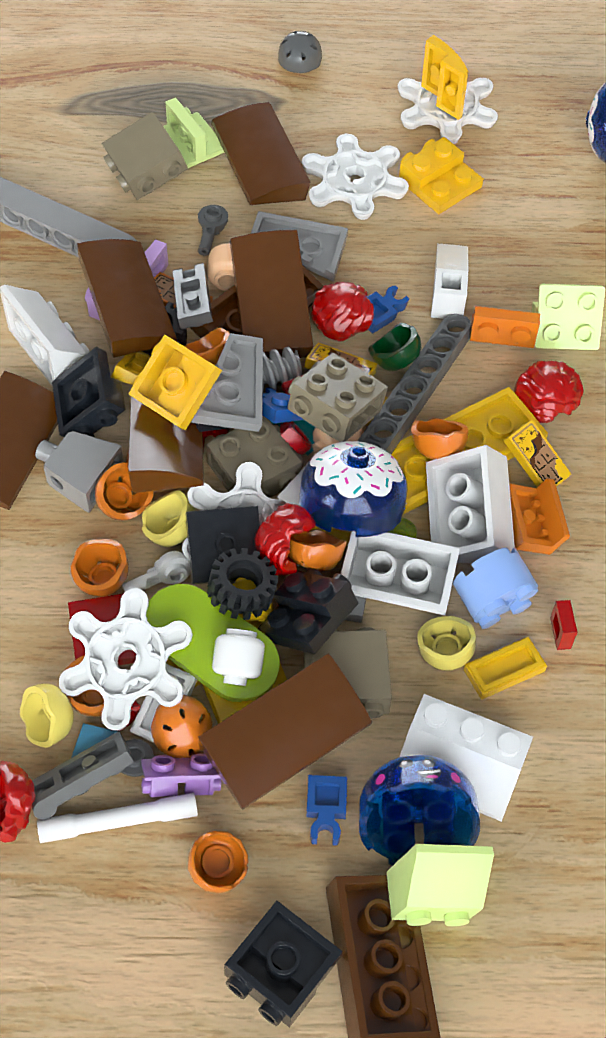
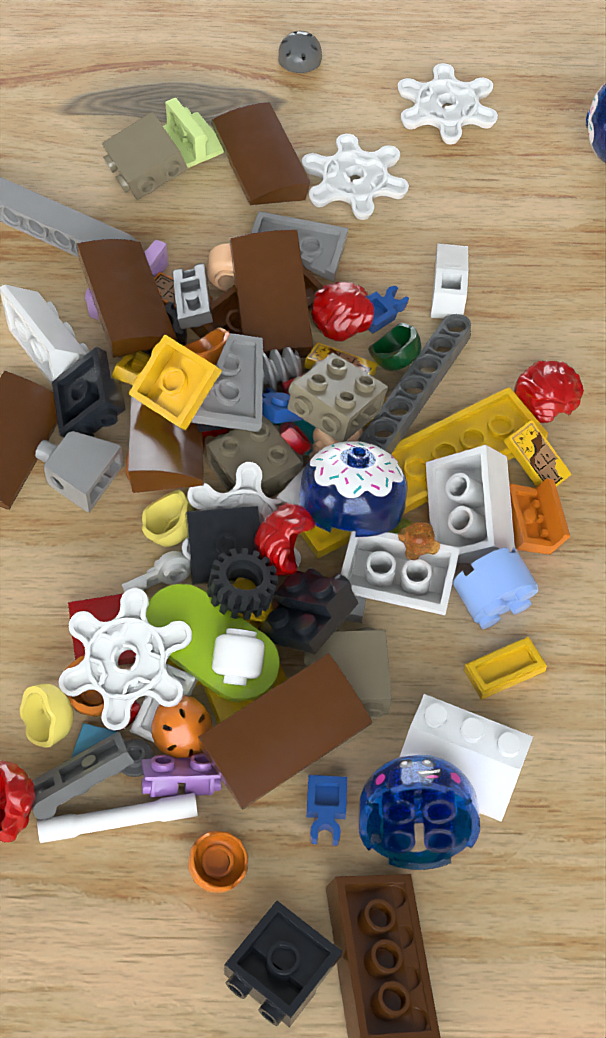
(104, 577): orange helmet -> none
(117, 496): orange helmet -> none
(213, 221): dark grey plate -> none
(316, 550): orange helmet -> none
(416, 531): none -> clear orange plate
(439, 175): yellow plate -> none
(439, 437): orange helmet -> none
(439, 883): yellowish green slope -> none
(445, 76): yellow slope -> none
(447, 651): light yellow helmet -> none
(504, 327): orange bracket -> none
(563, 624): red tile -> none
(569, 316): yellowish green bracket -> none

